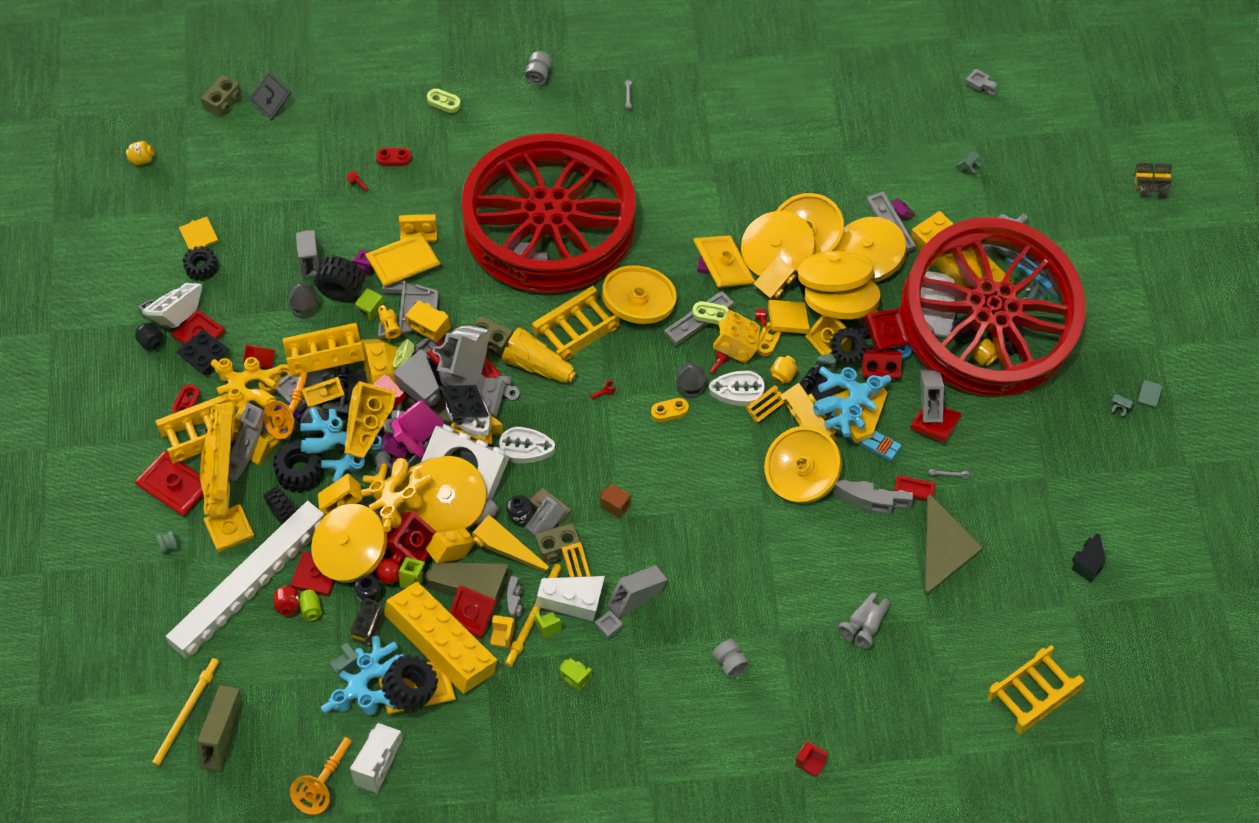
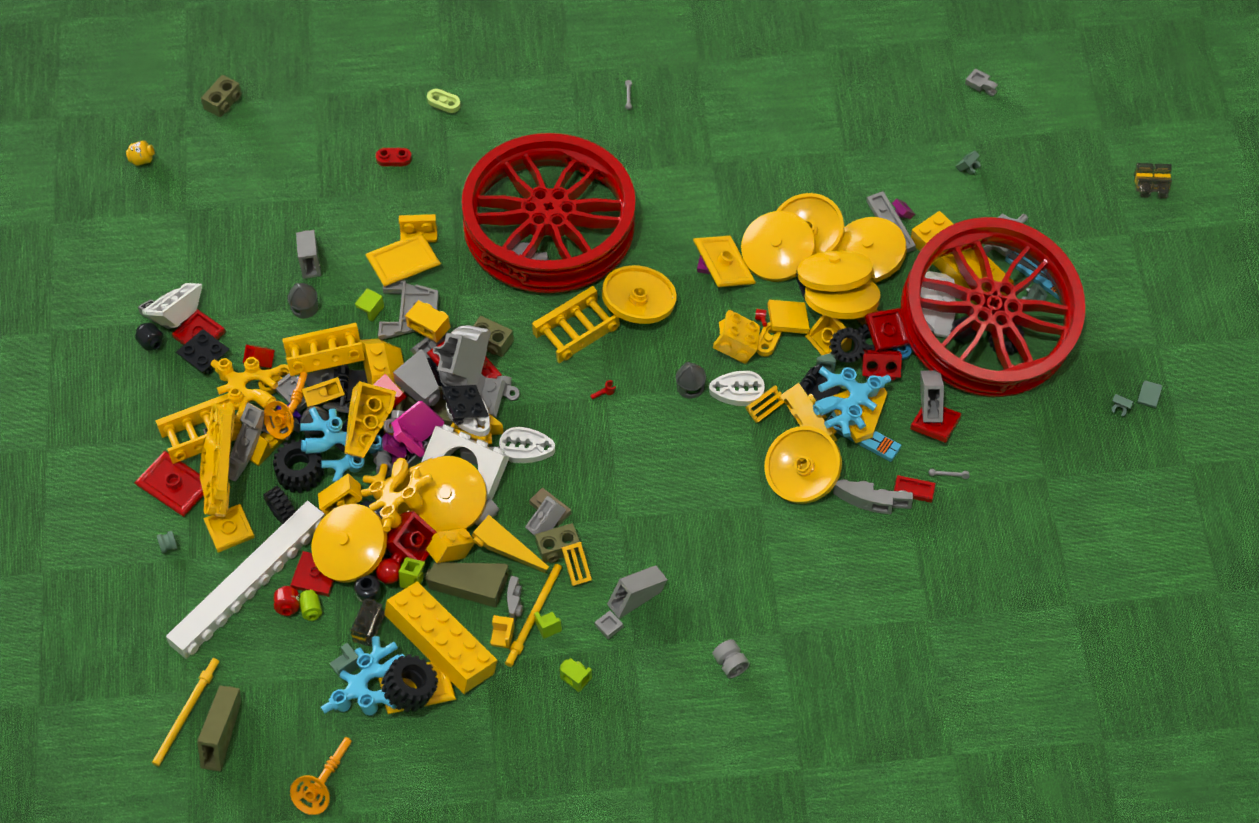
(183, 401): red plate -> none
(197, 255): black tyre -> none
(198, 233): yellow piece -> none
(270, 95): dark grey piece -> none
(339, 279): black tyre -> none
(353, 177): red hand -> none
(362, 261): magenta bracket -> none
(376, 757): white wedge -> none
(389, 321): yellow piece -> none
(403, 353): yellowish green plate -> none
(472, 610): red plate -> none
(519, 509): black head -> none
(535, 357): yellow cone -> none
(538, 68): light grey wheel -> none
(571, 595): white wedge -> none
(615, 500): dark orange brick -> none
(670, 409): yellow plate -> none
(689, 325): light grey plate -> none
(711, 312): yellowish green plate -> none
(722, 359): red hand -> none
(775, 278): yellow brick -> none
(783, 370): yellow head -> none
(811, 759): red panel -> none
(867, 617): light grey piece -> none
(946, 545): olive tile -> none
(984, 352): yellow head -> none
(1039, 709): yellow fence -> none
(1090, 560): black slope -> none

